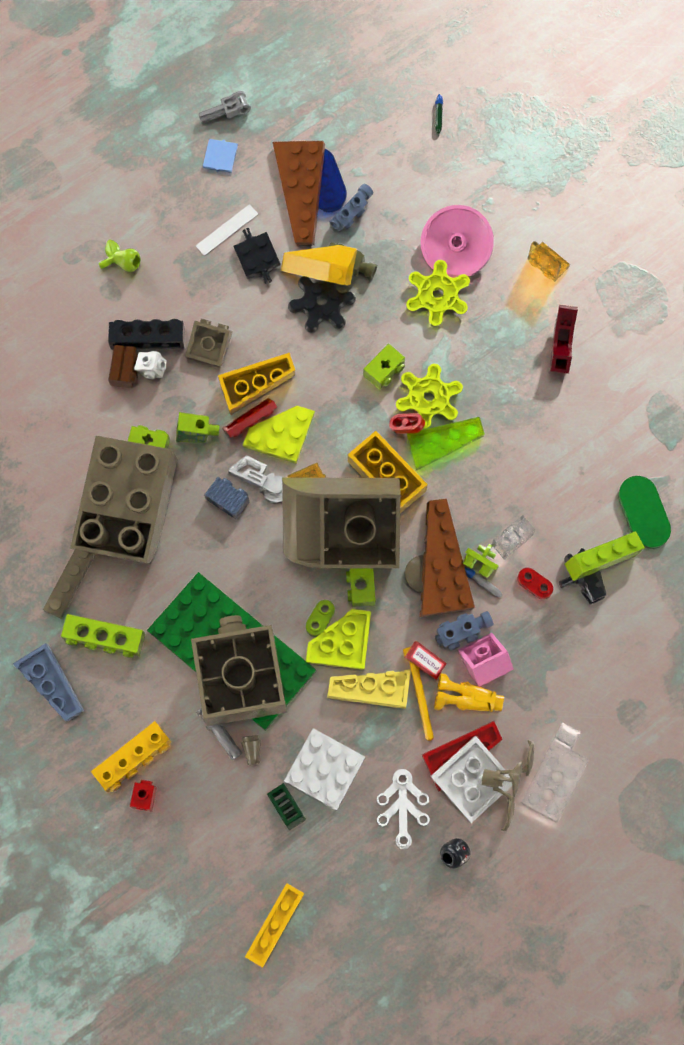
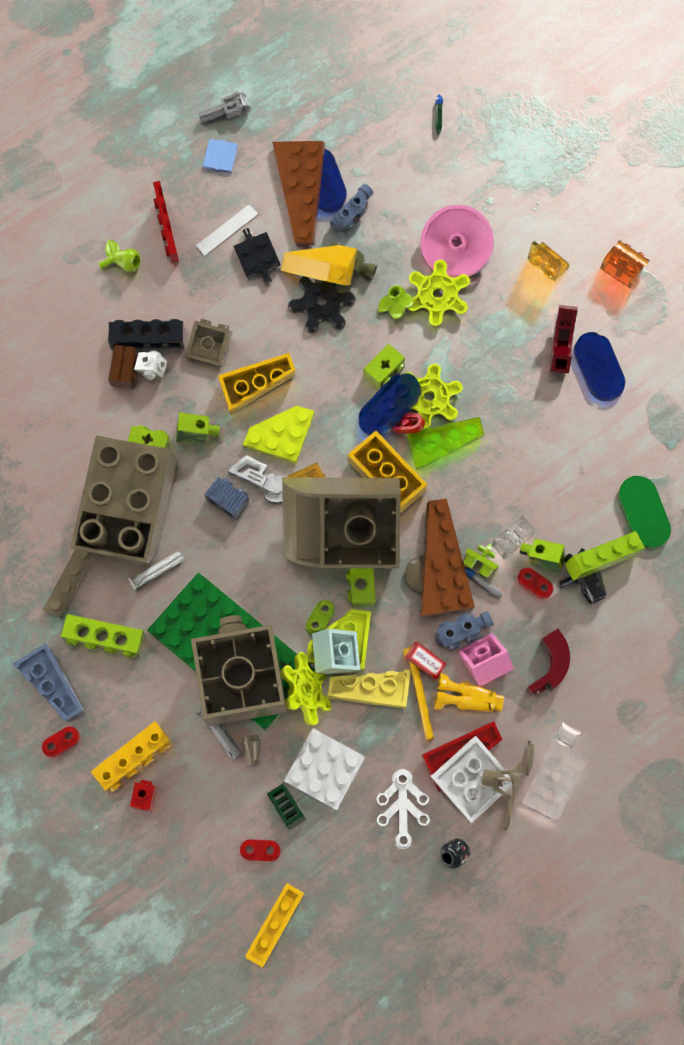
(60, 742): none -> red plate
(155, 570): none -> white axle
(163, 219): none -> red wing
(249, 418): red plate -> none
(259, 852): none -> red plate
(305, 689): none -> neon yellow plate
(335, 651): none -> light aqua slope
(389, 404): none -> clear blue tile
(395, 304): none -> lime plate
(545, 554): none -> lime torso
(559, 655): none -> dark red arch
(599, 366): none -> clear blue tile
(622, 266): none -> clear orange brick

